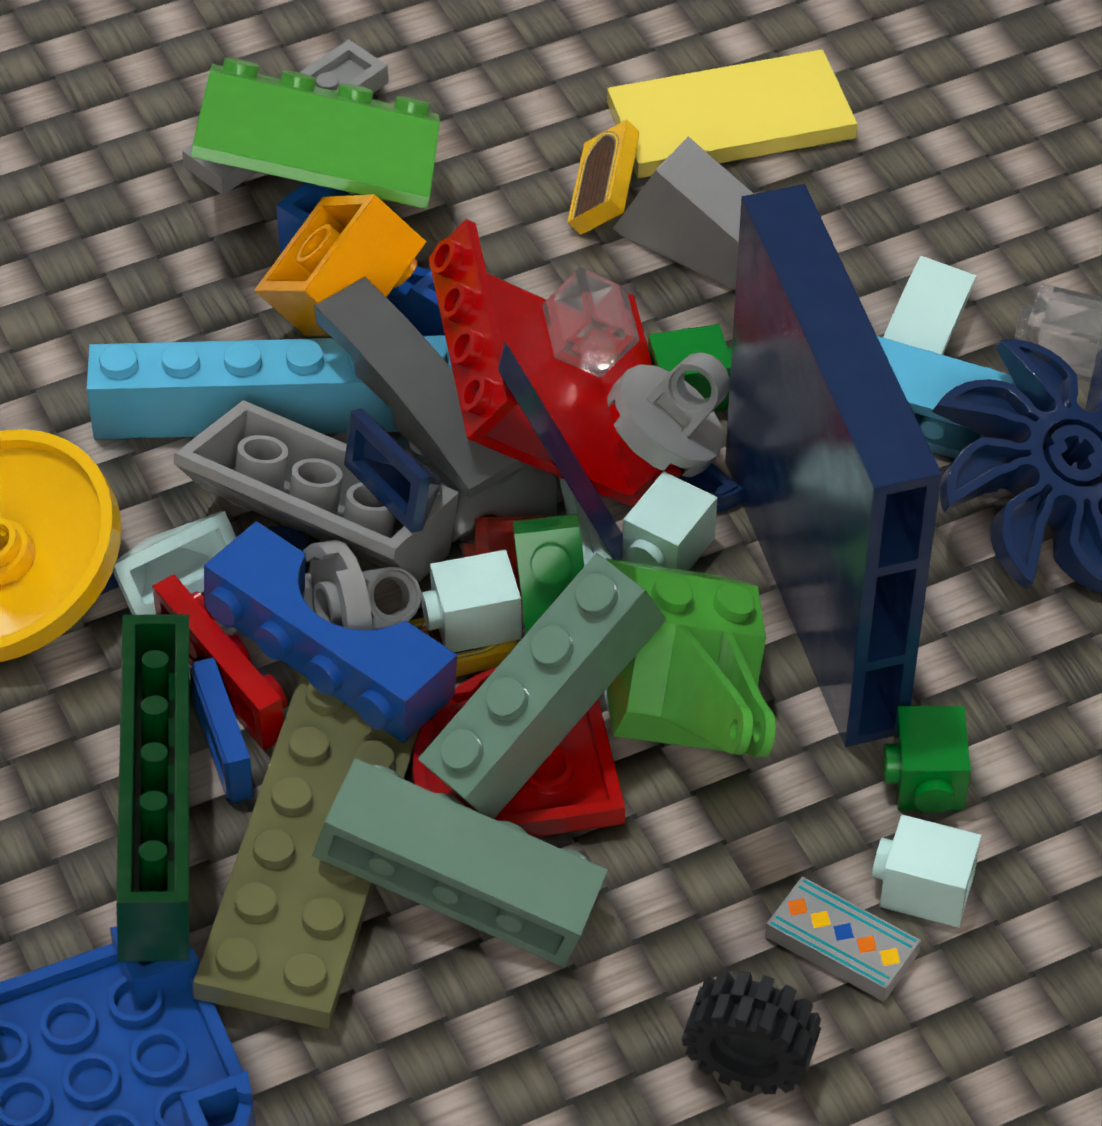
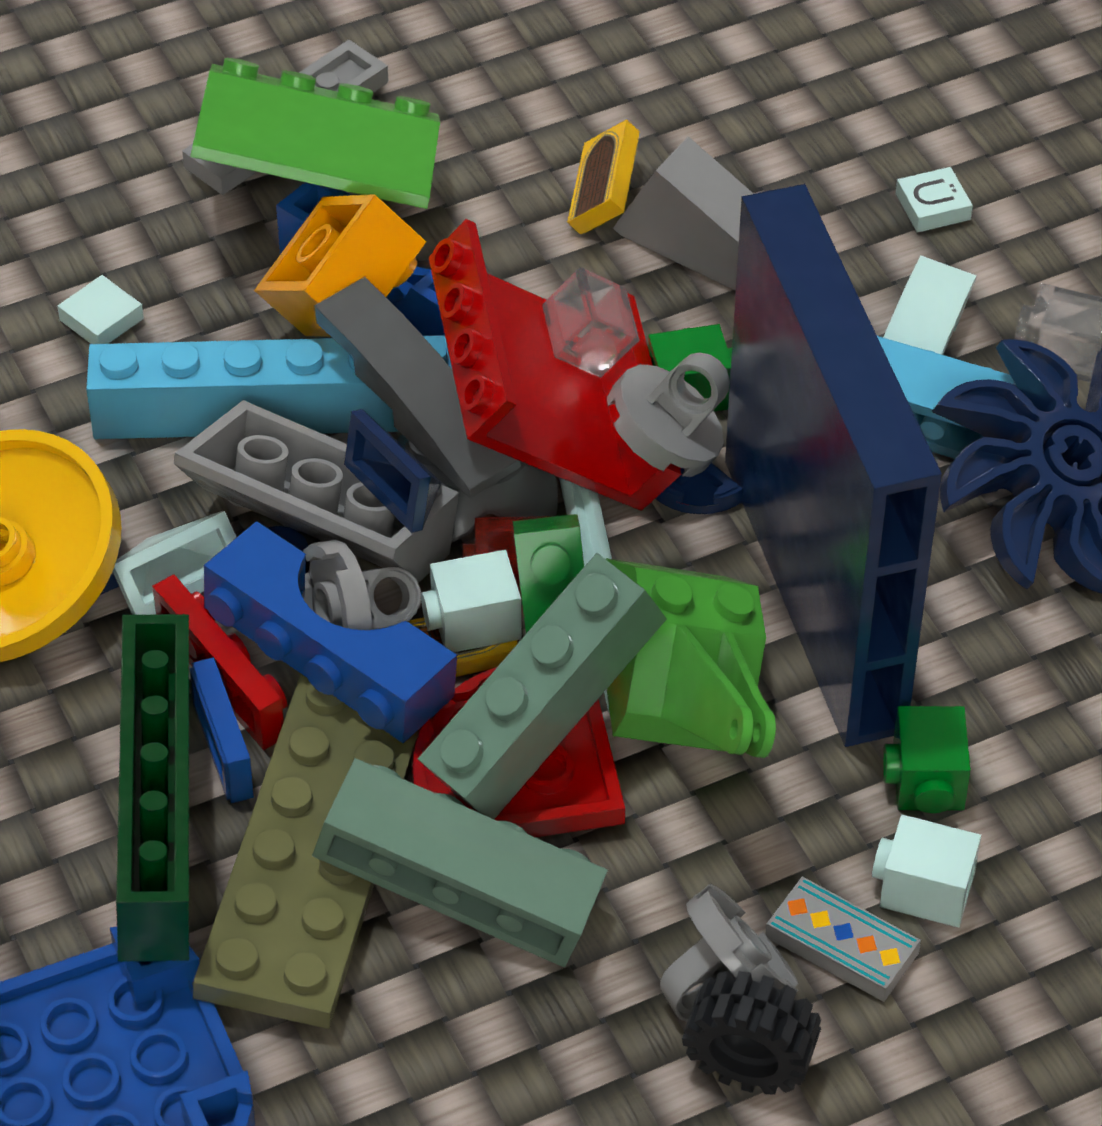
(100, 311): none -> light aqua tile
(560, 452): dark blue sticker -> none
(669, 524): light aqua brick -> none
(725, 946): none -> light grey tile
(736, 110): light yellow tile -> none
(934, 199): none -> light aqua tile

